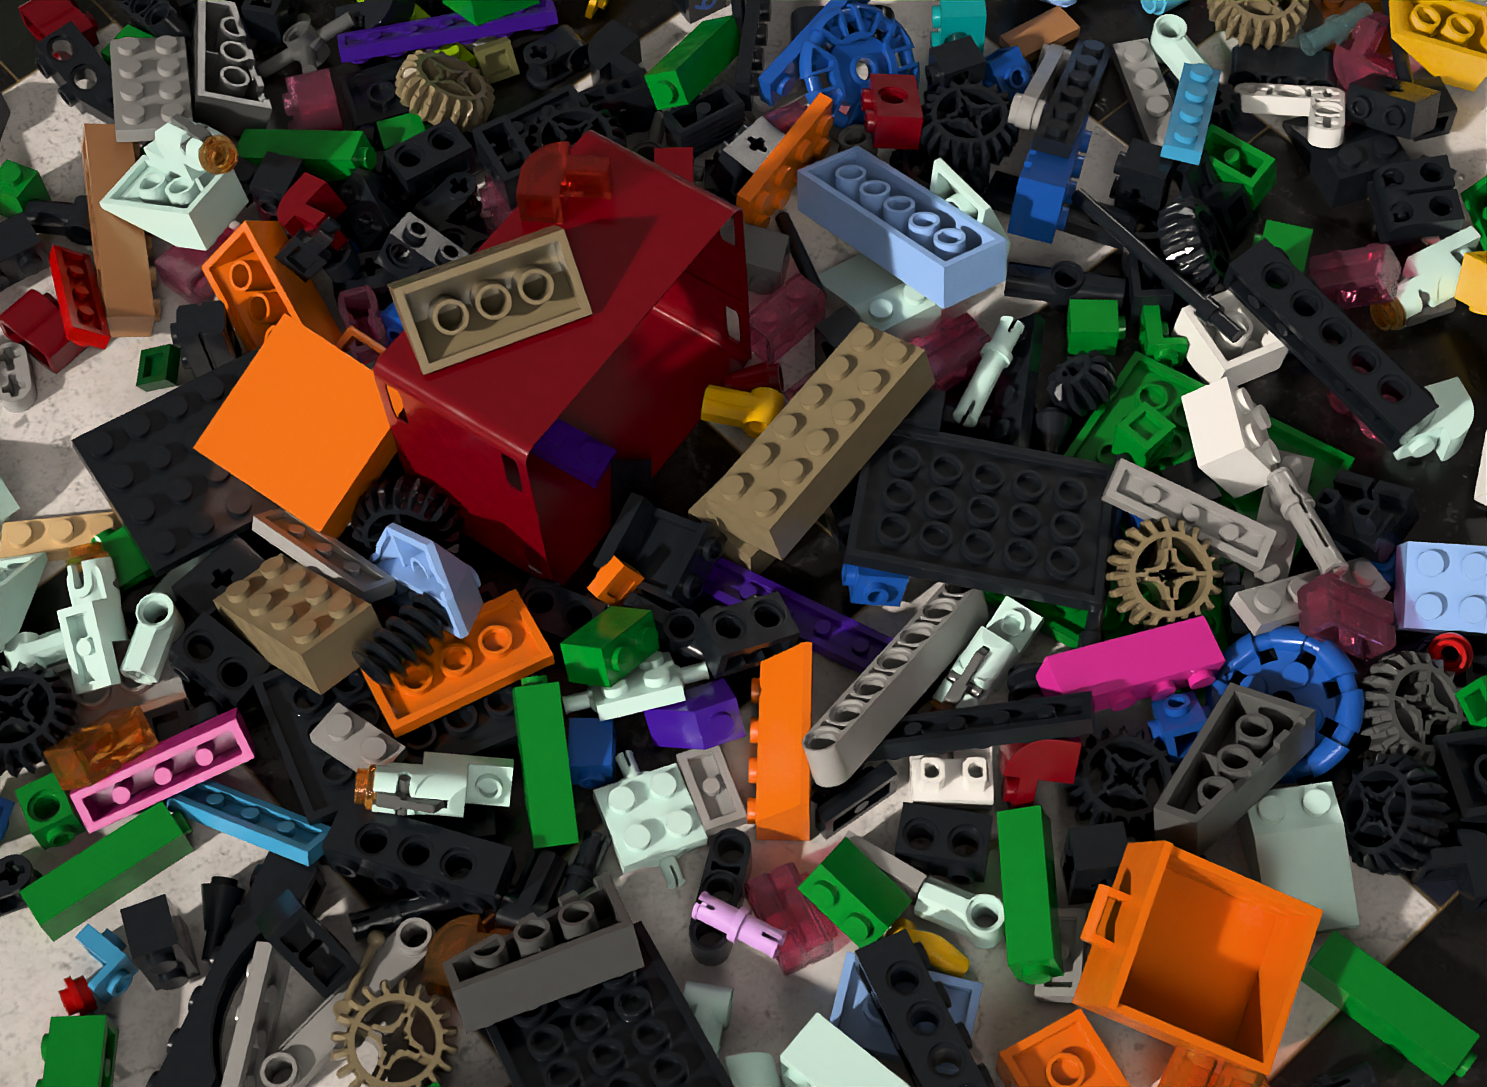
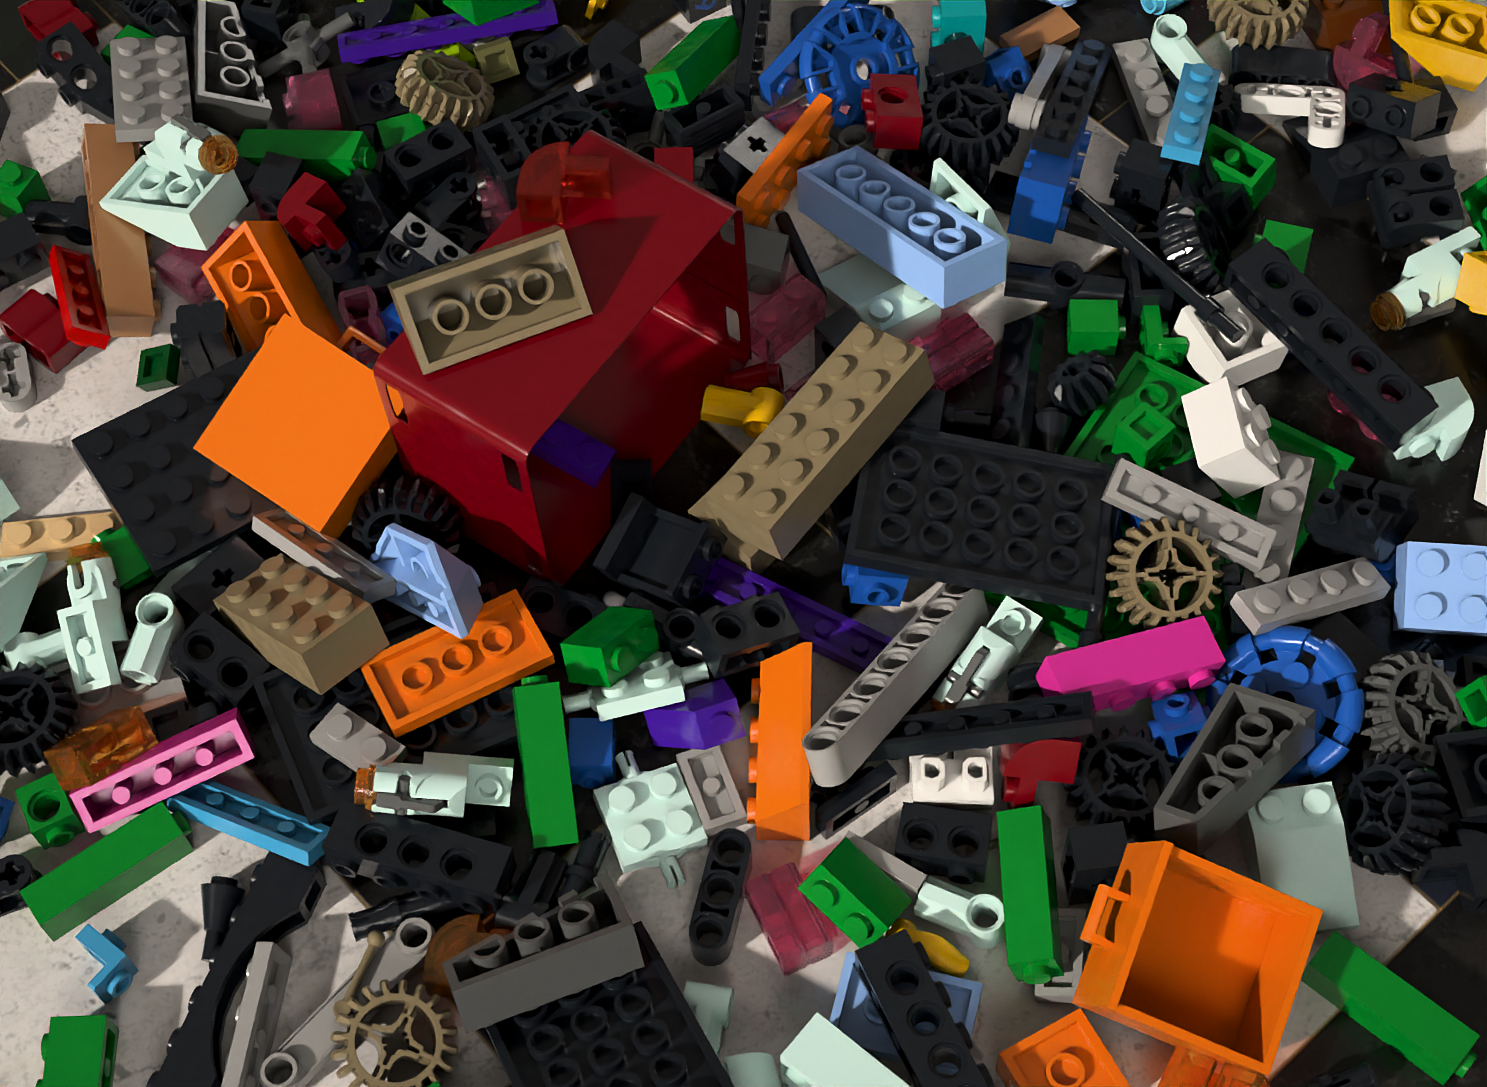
(77, 996): red plate -> none
(160, 943): black brick -> none
(306, 944): black brick -> none
(308, 253): black plate -> none
(401, 641): black piece -> none
(615, 582): orange plate -> none
(739, 924): lavender pin -> none
(995, 357): light aqua pin -> none
(1300, 511): light grey pin -> none
(1333, 30): clear light blue pin -> none
(1347, 616): clear pink brick -> none
(1357, 275): clear pink brick -> none
(1457, 641): red plate -> none

